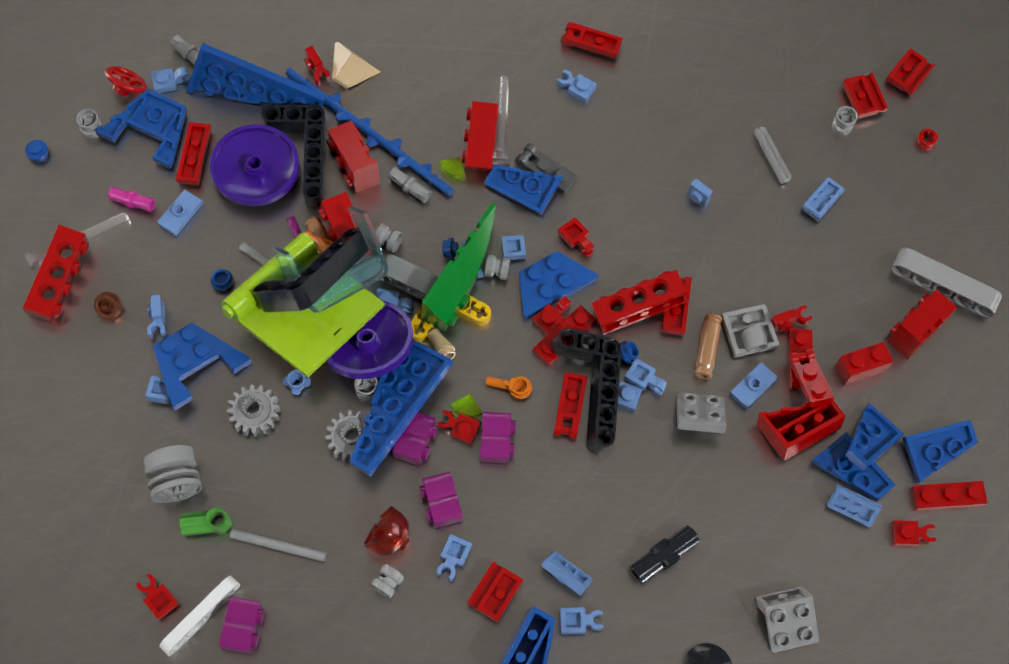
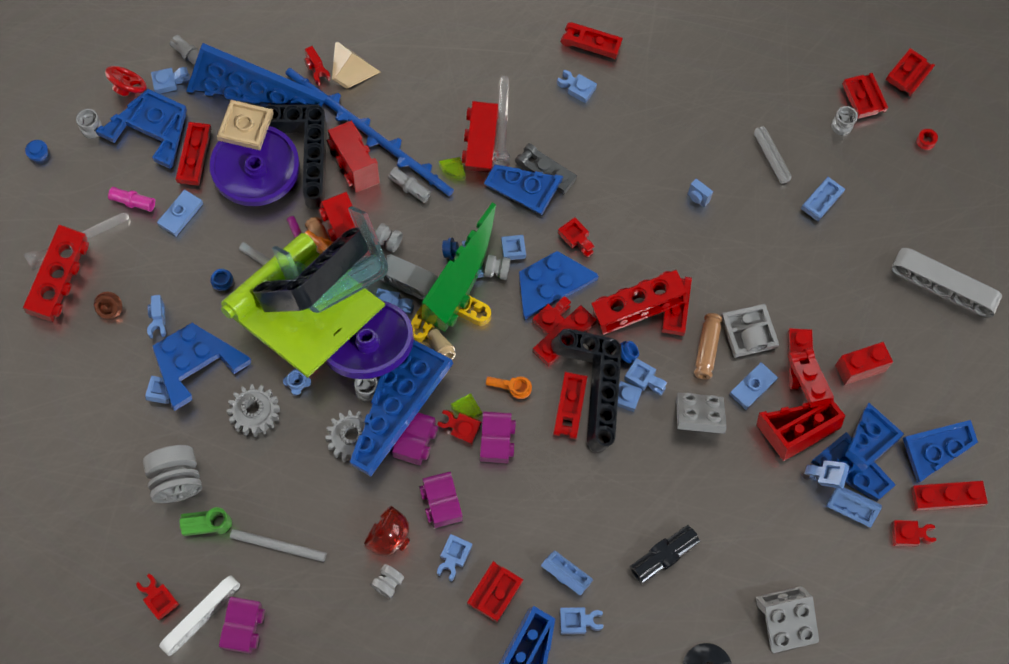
(245, 125): none -> tan tile
(786, 319): red plate -> none
(830, 474): none -> medium blue plate
(921, 323): red wedge -> none

